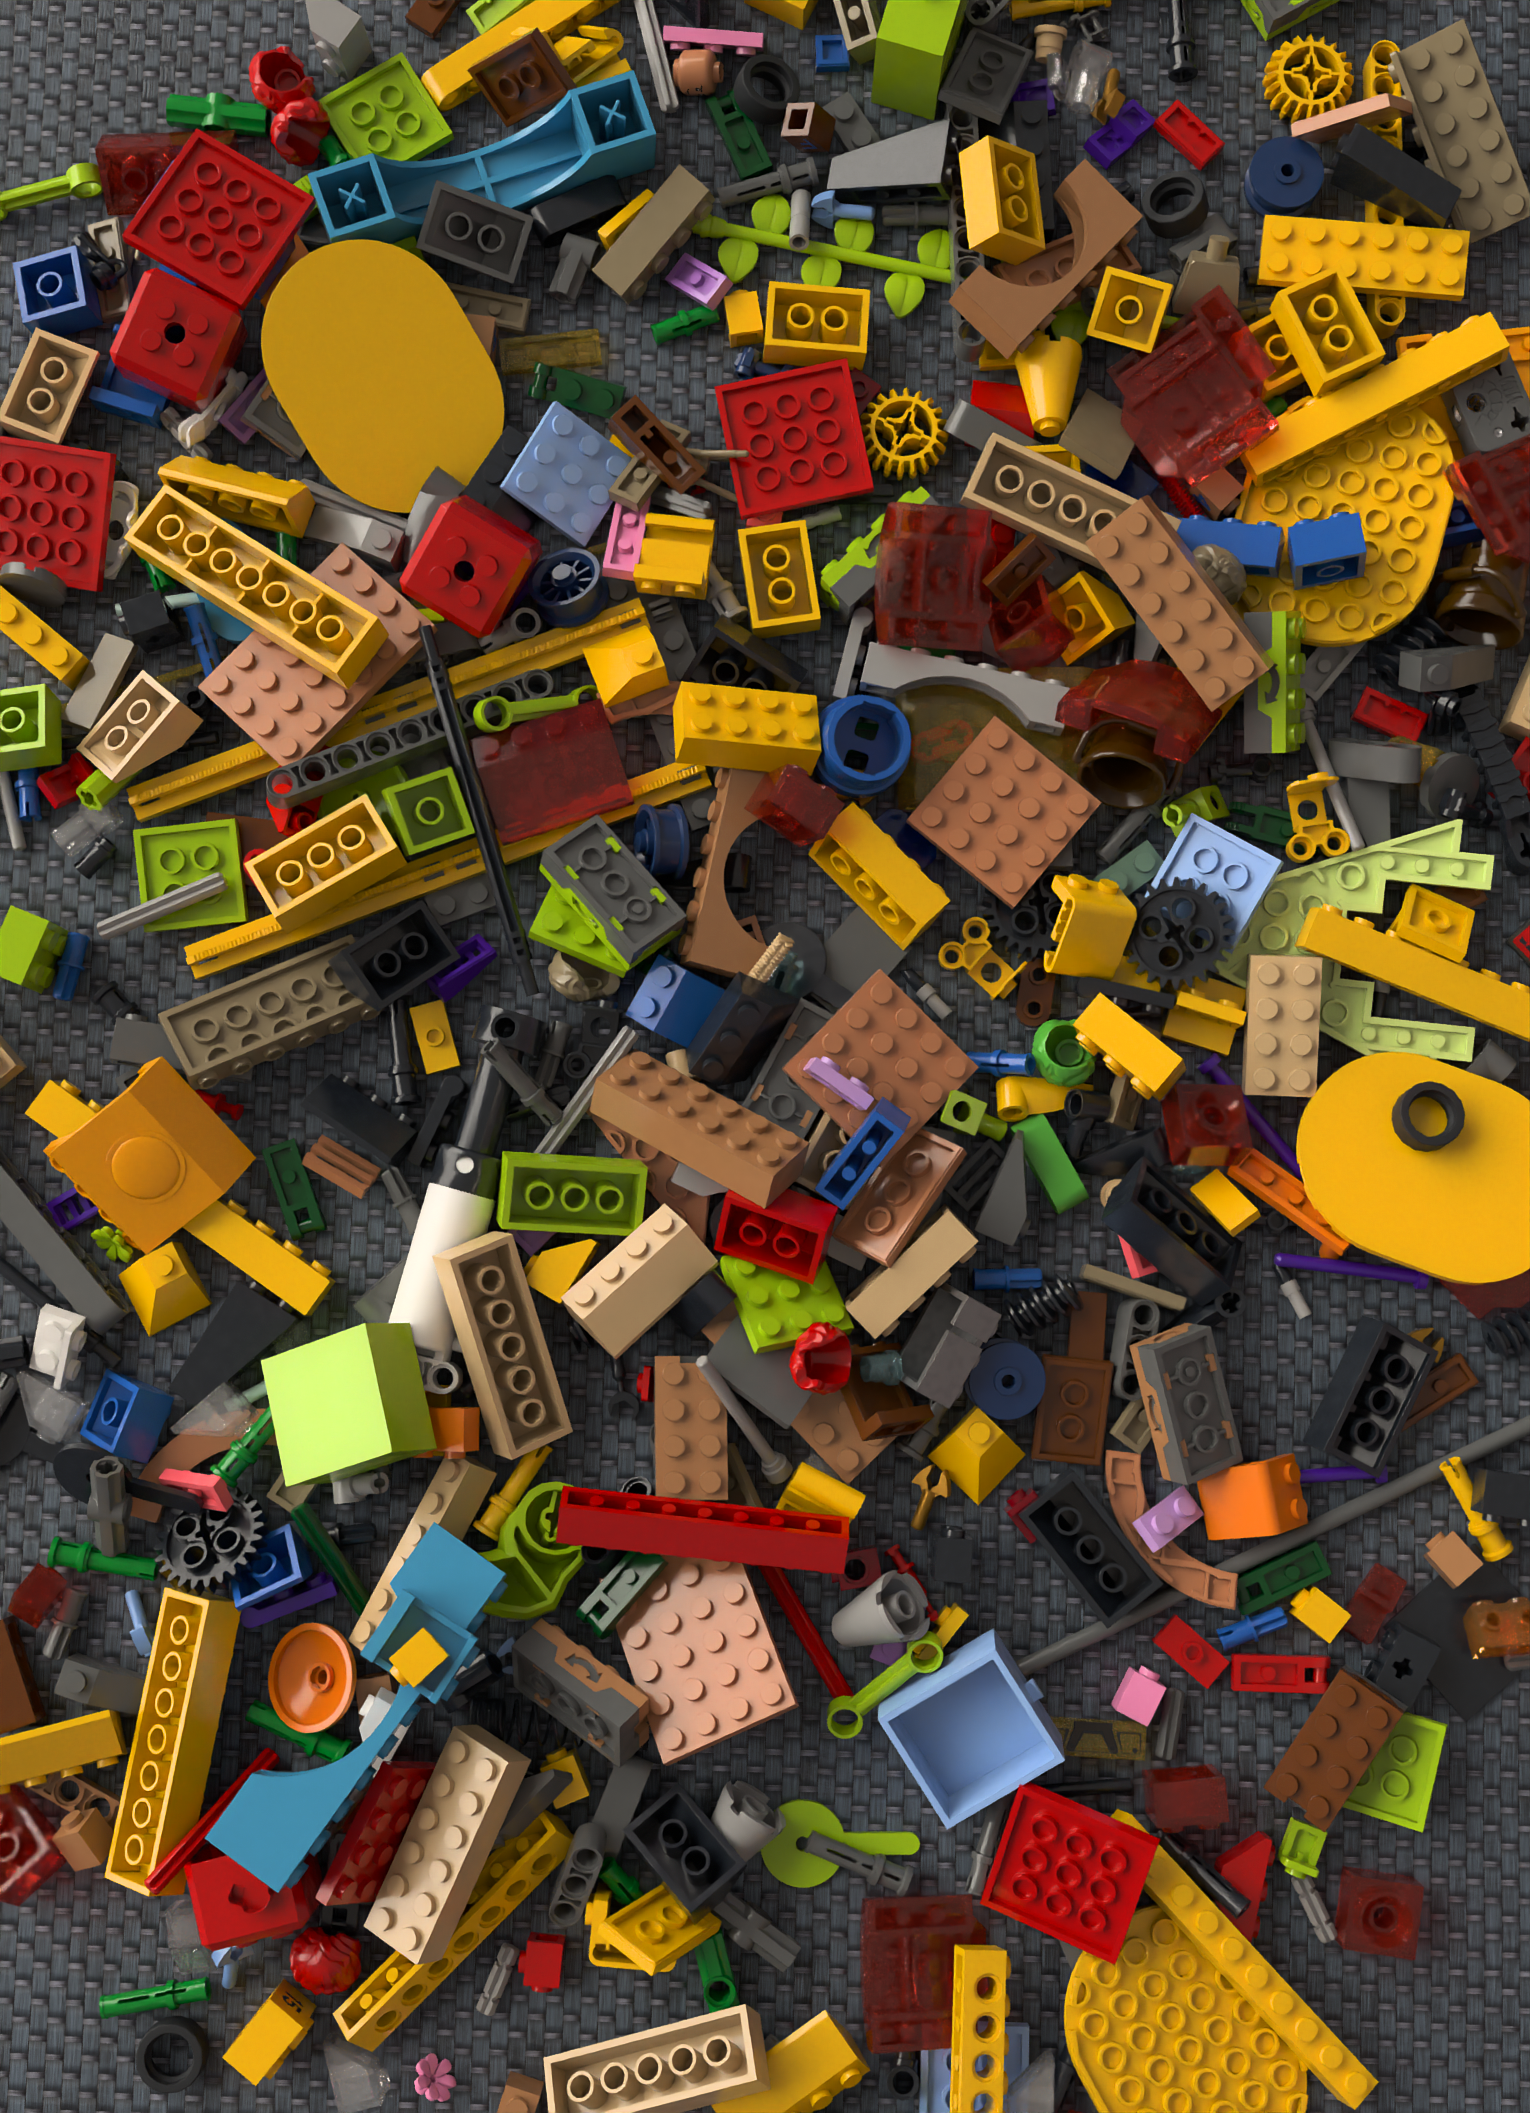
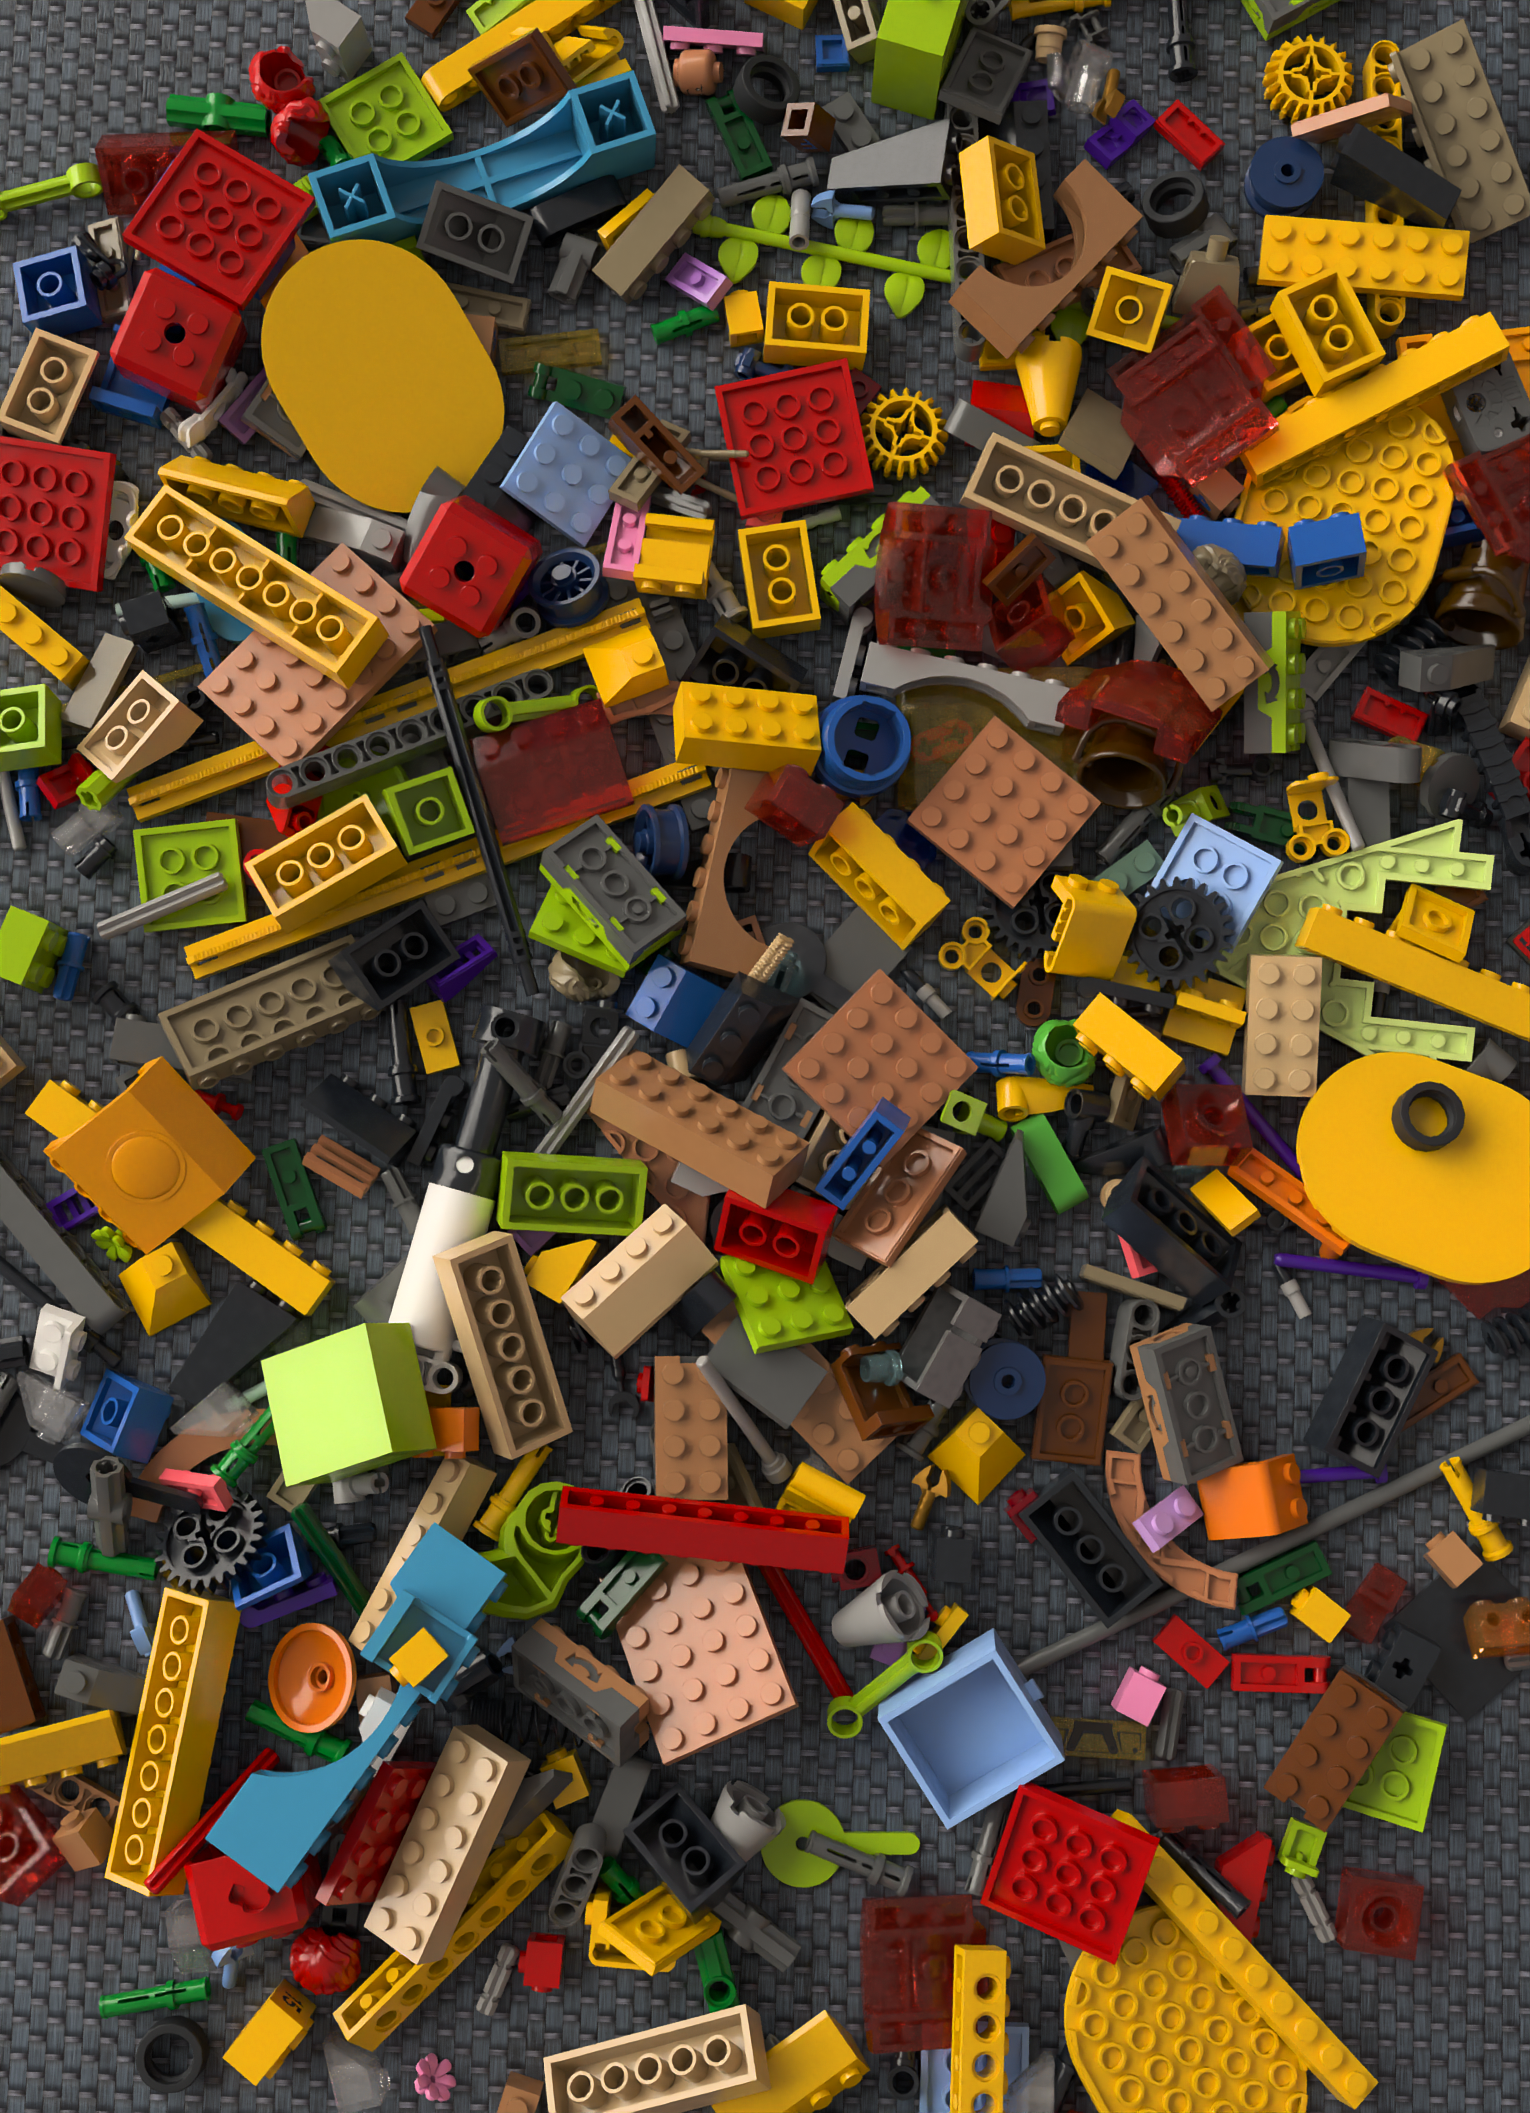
(821, 1359): red hair -> none
(851, 1090): lavender plate -> none

